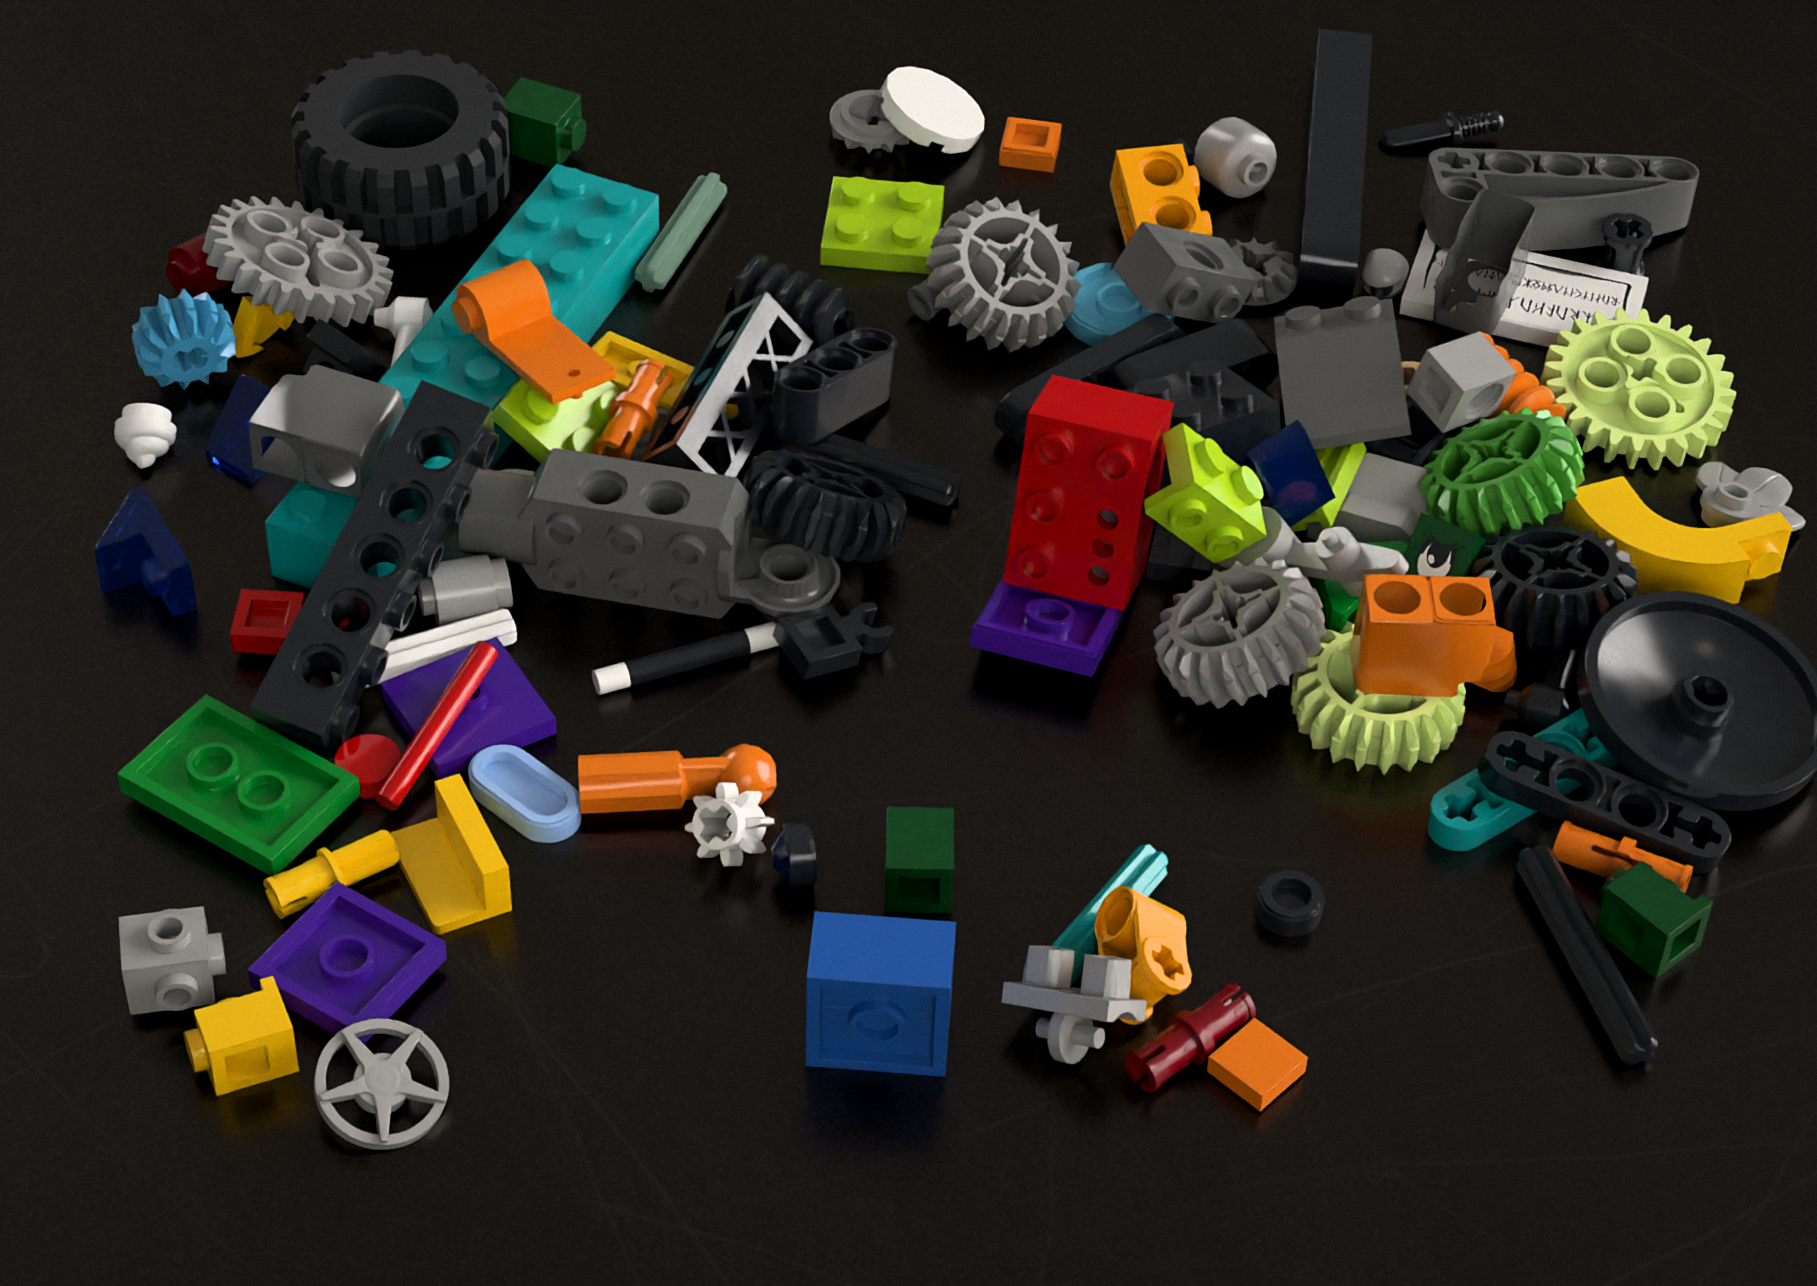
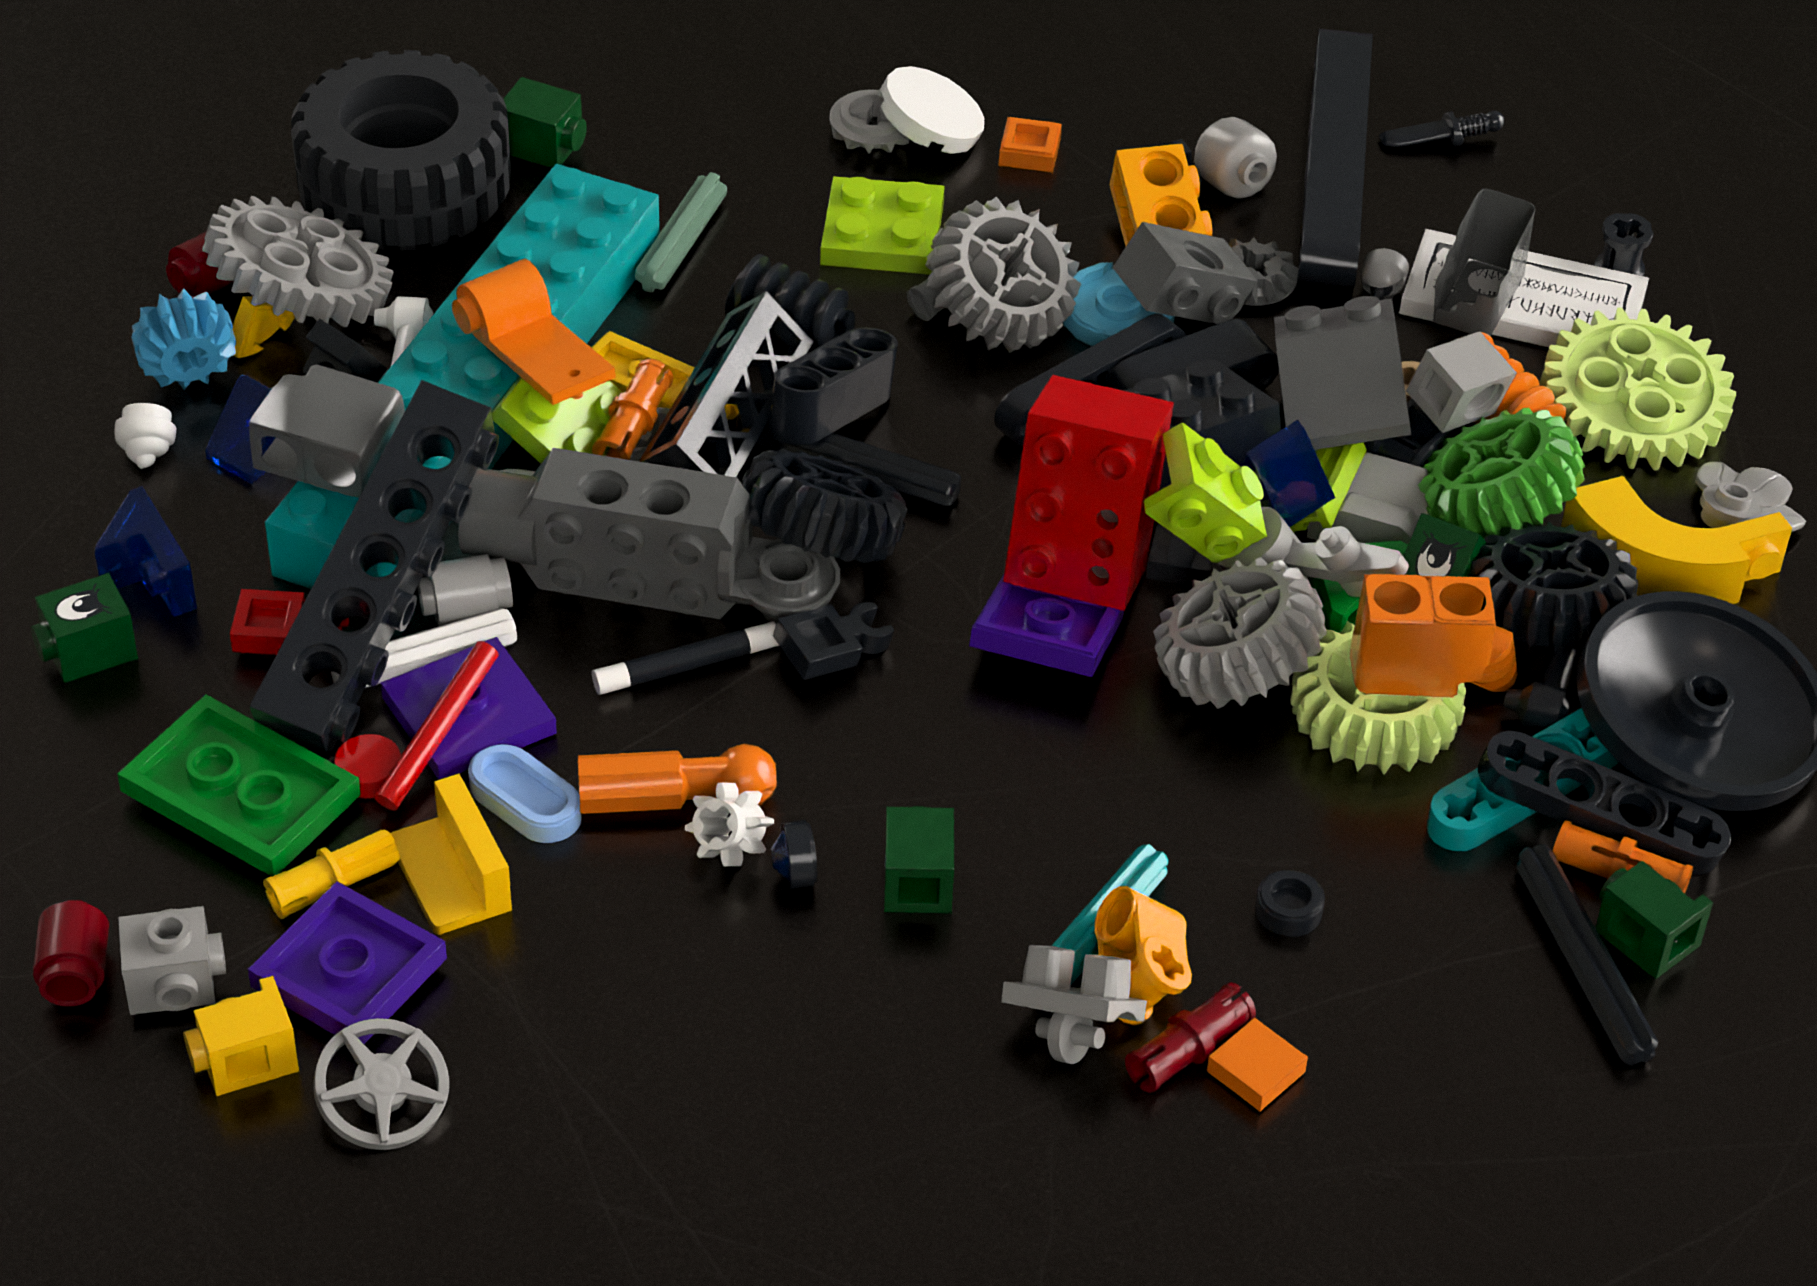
(70, 952): none -> dark red brick
(84, 628): none -> dark green brick
(879, 993): blue container -> none
(1567, 188): dark grey beam -> none

